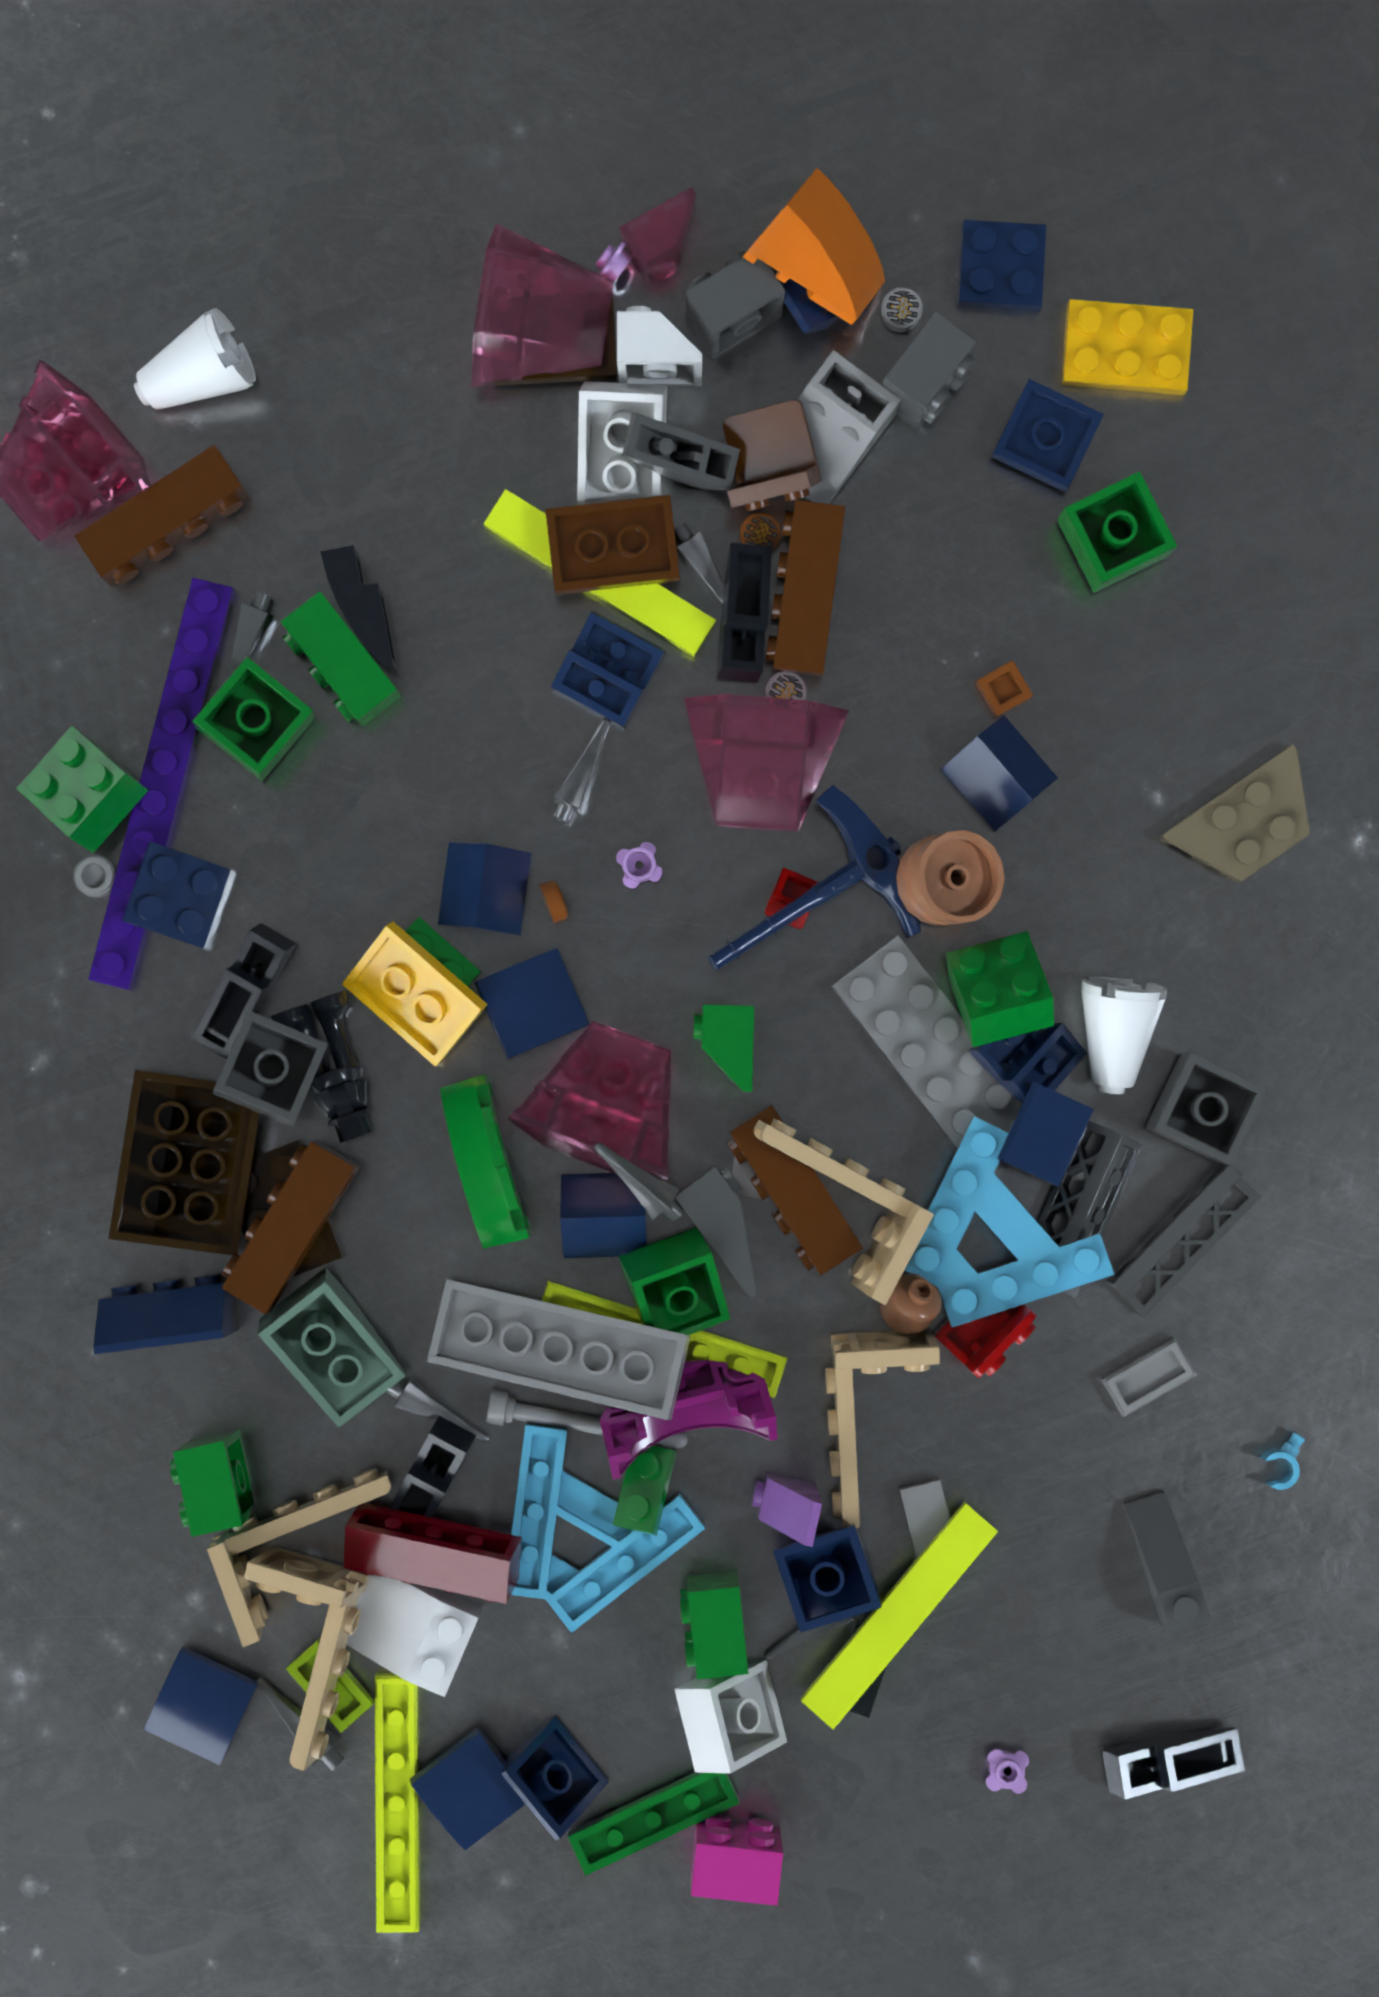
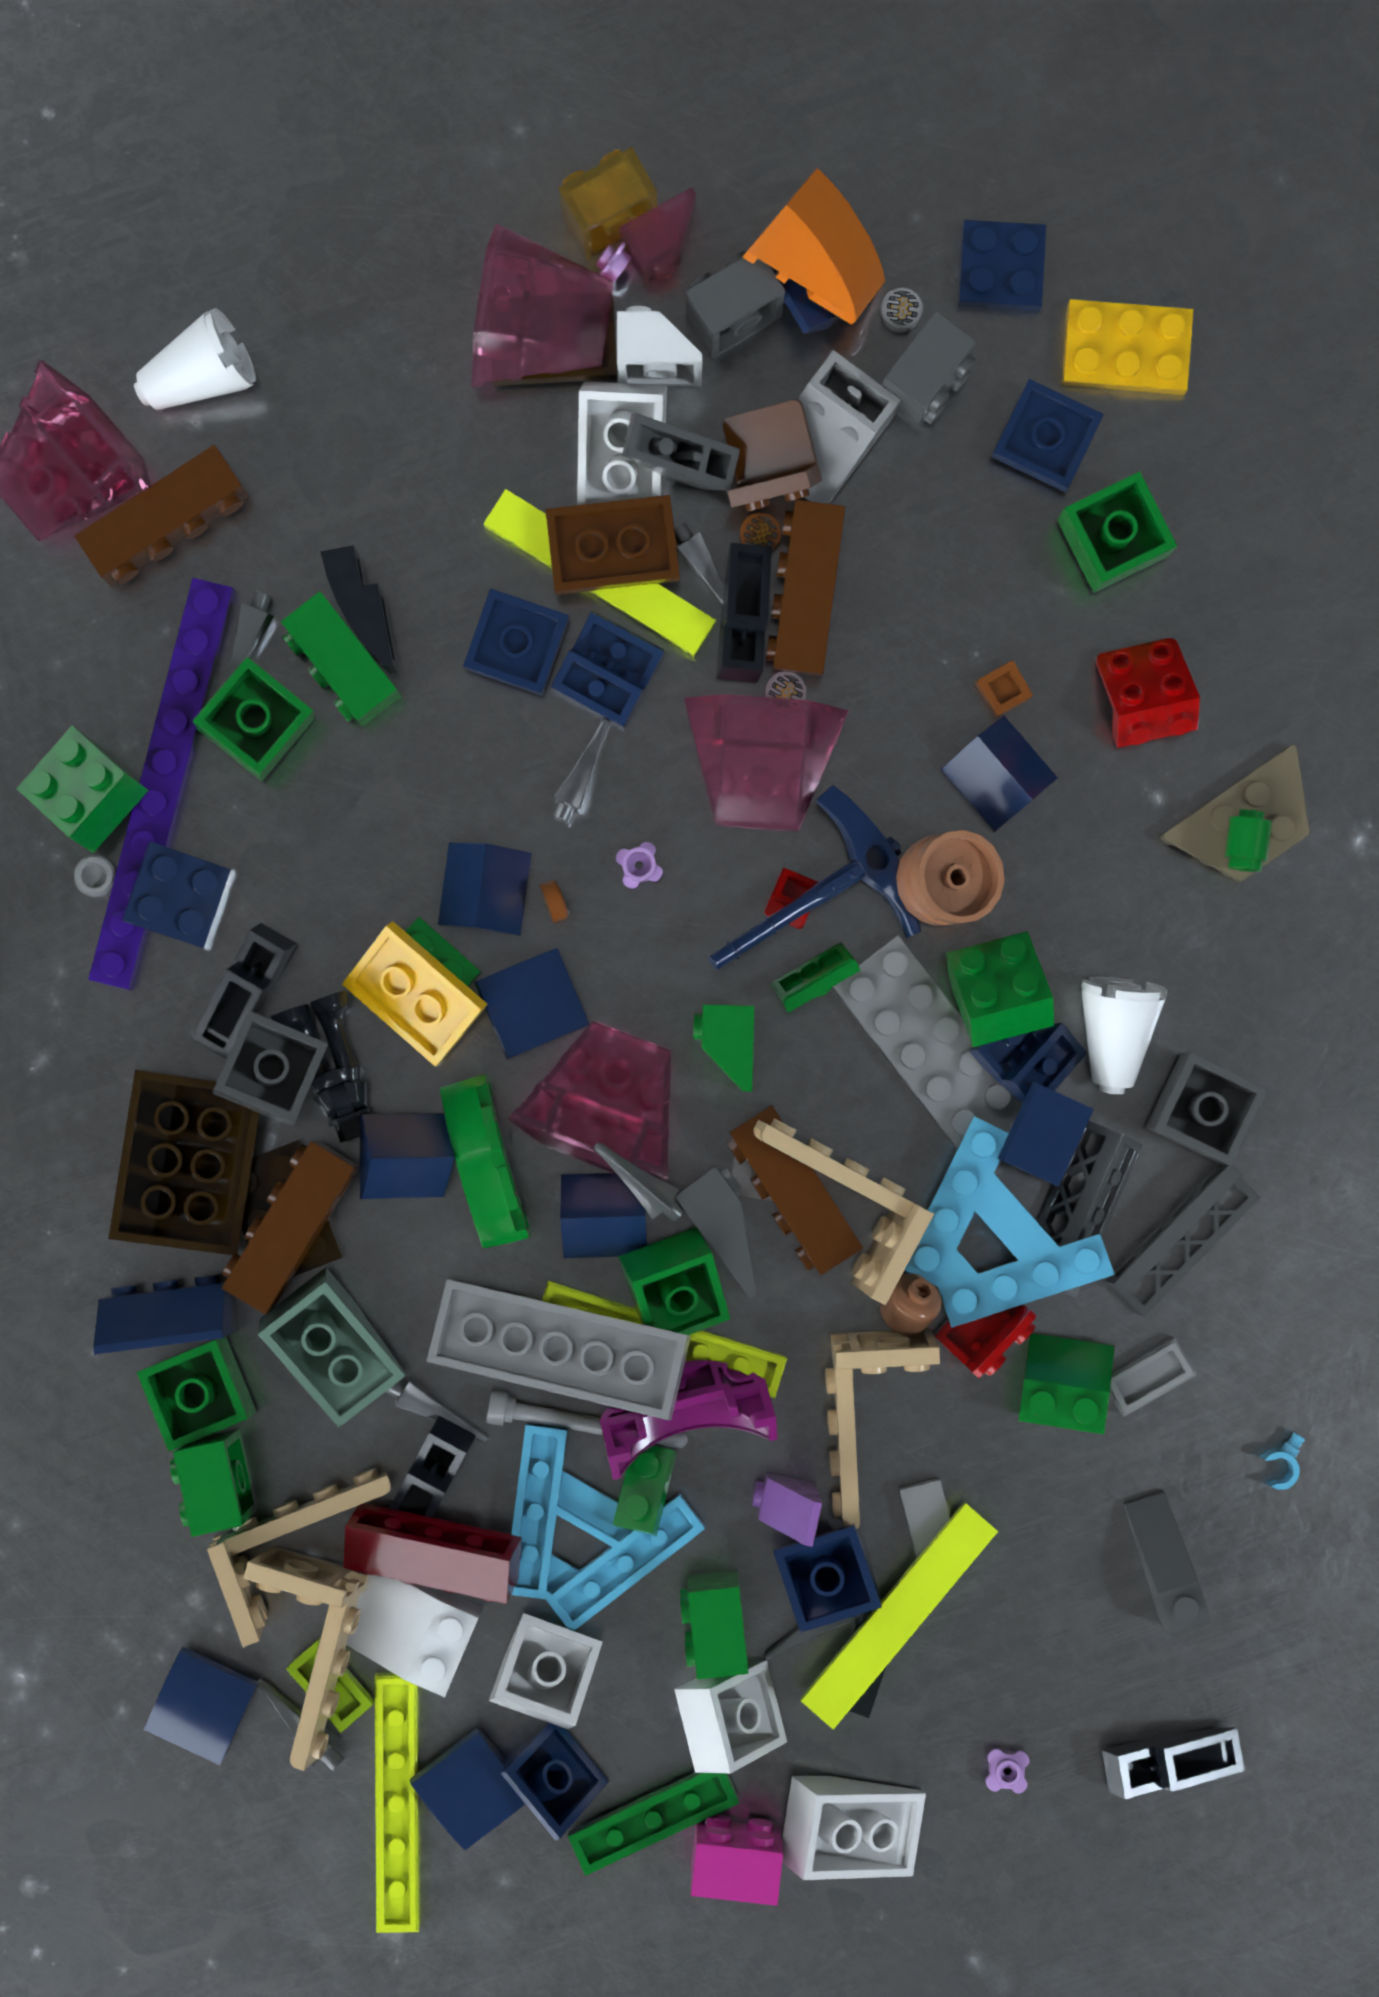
(196, 1393): none -> green brick
(404, 1155): none -> dark blue slope
(516, 642): none -> dark blue plate
(546, 1671): none -> white slope
(605, 199): none -> clear yellow brick
(815, 977): none -> green plate
(851, 1828): none -> white slope
(1067, 1383): none -> green slope
(1149, 692): none -> red bracket
(1248, 841): none -> green brick

